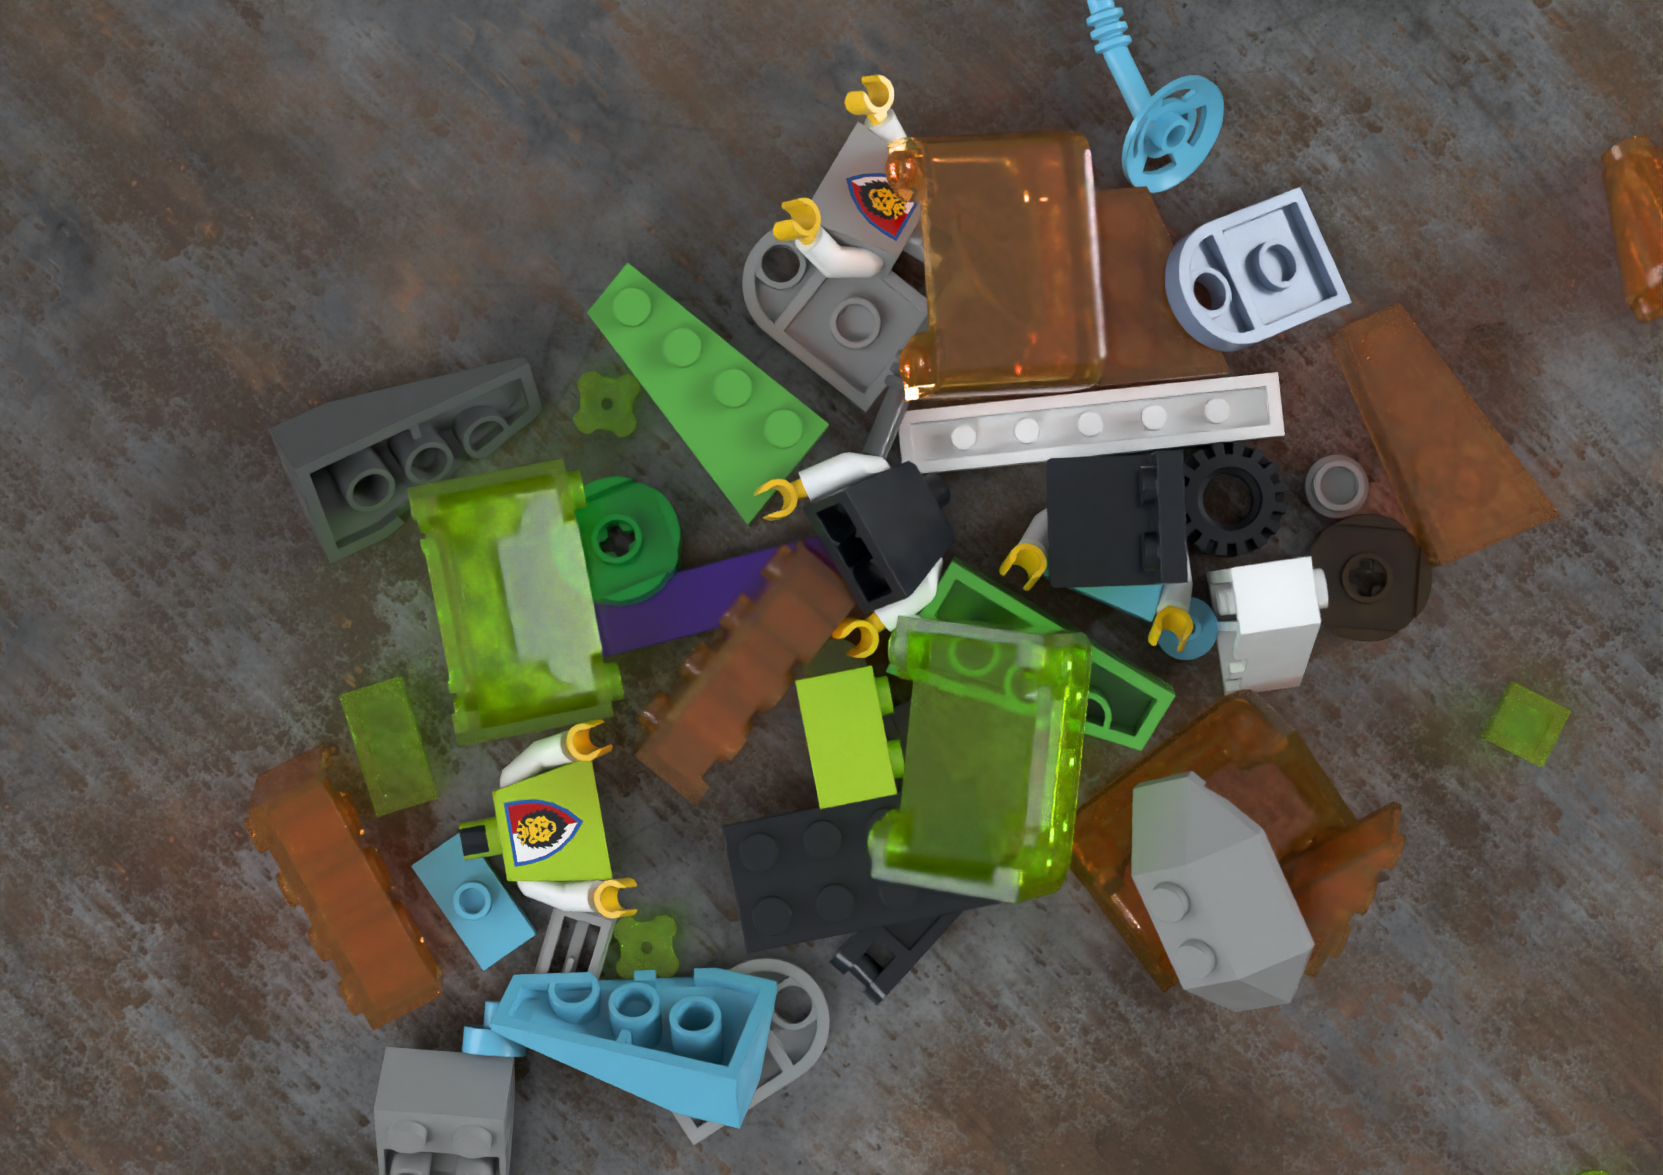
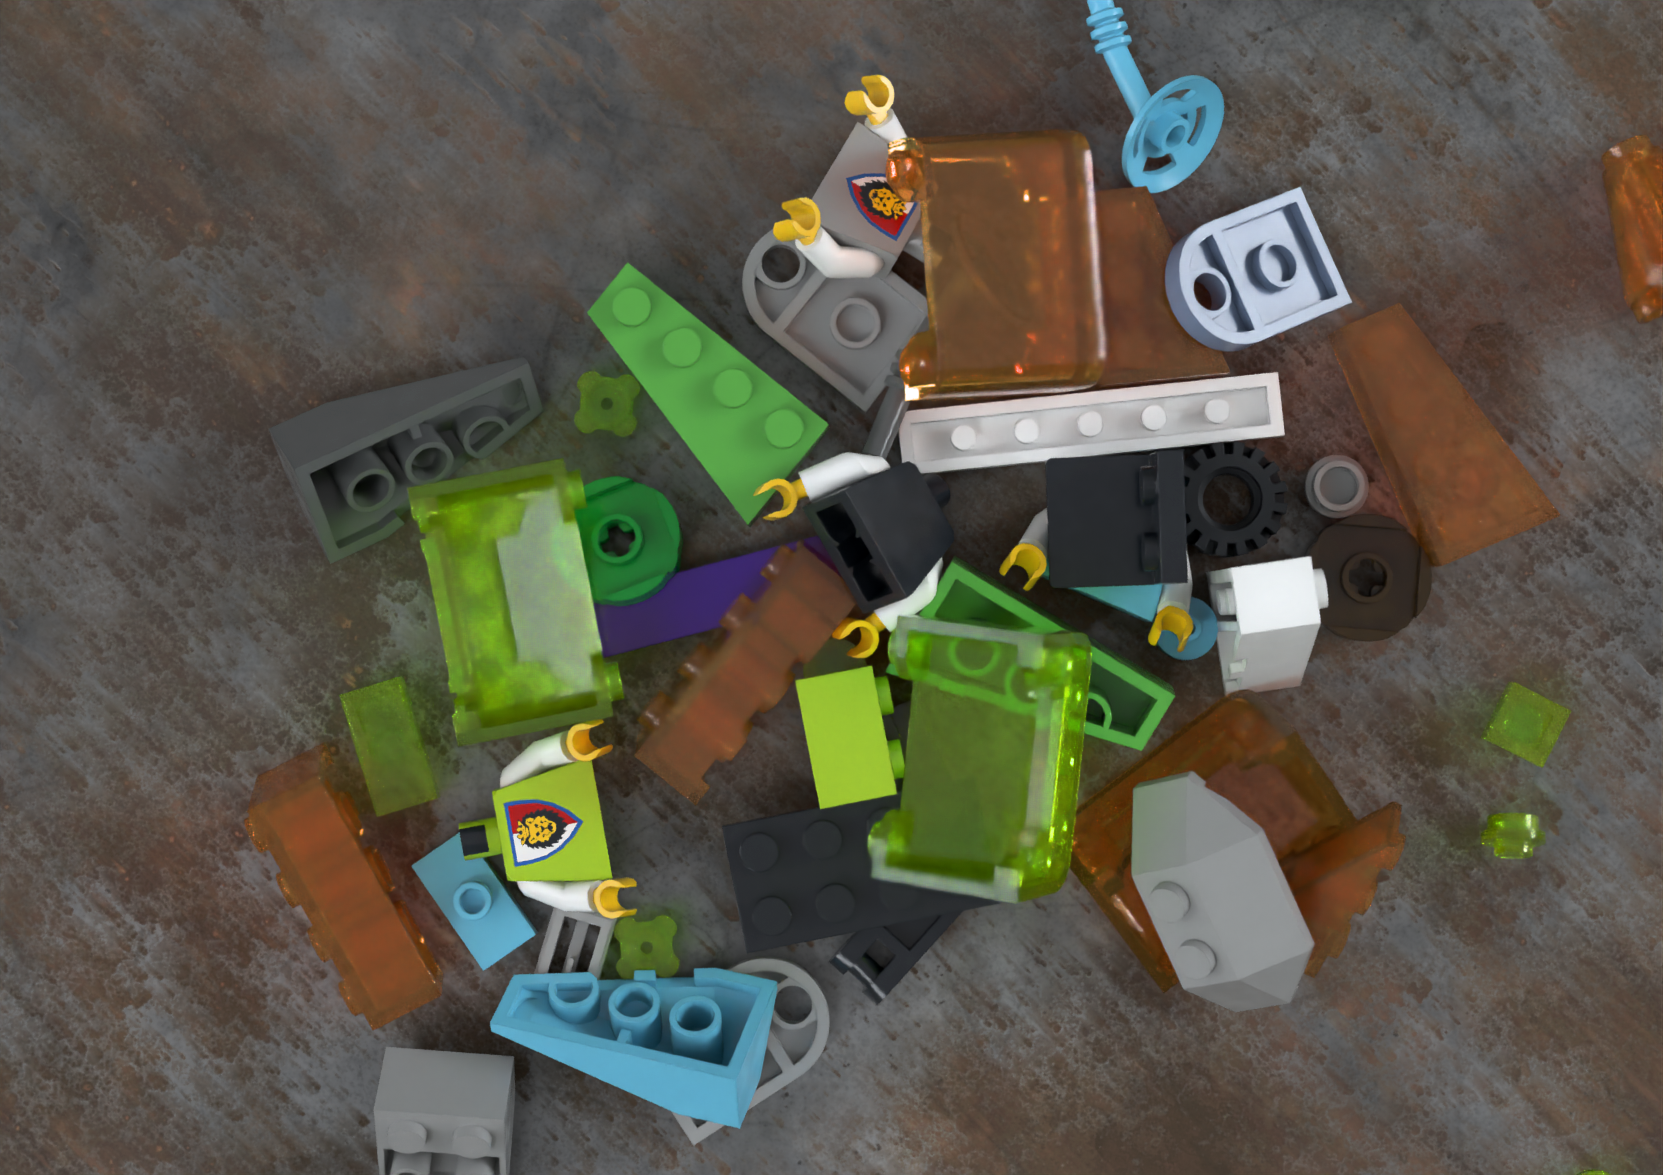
(482, 1041): medium azure tile -> none
(1513, 835): none -> clear neon green plate

